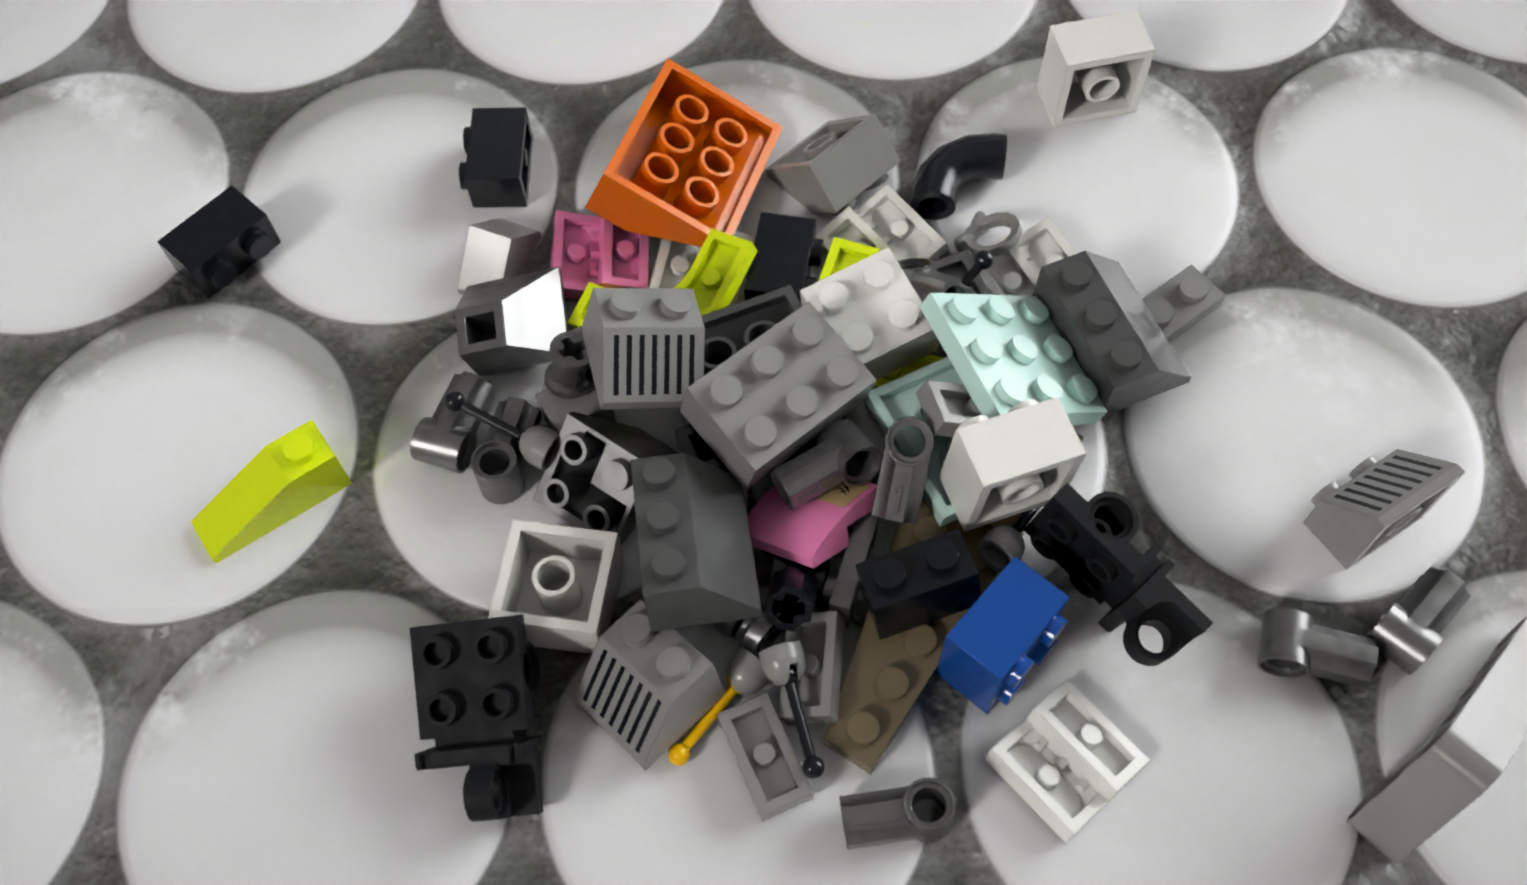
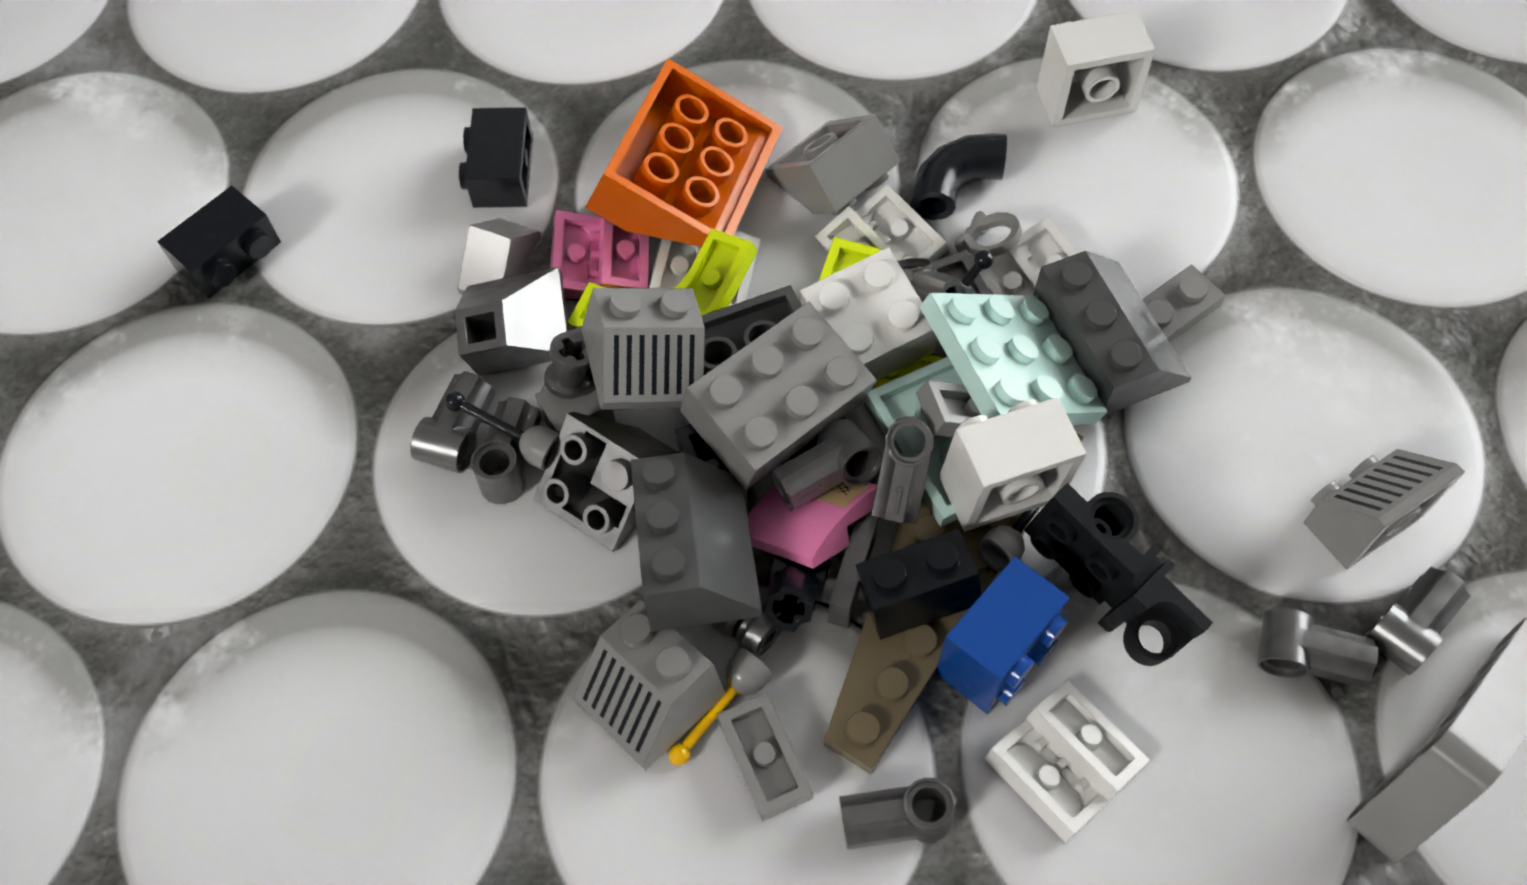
(270, 491): neon yellow slope -> none
(476, 704): black plate -> none
(560, 583): white brick -> none
(784, 255): black brick -> none
(785, 667): hinge -> none
(821, 680): light grey plate -> none

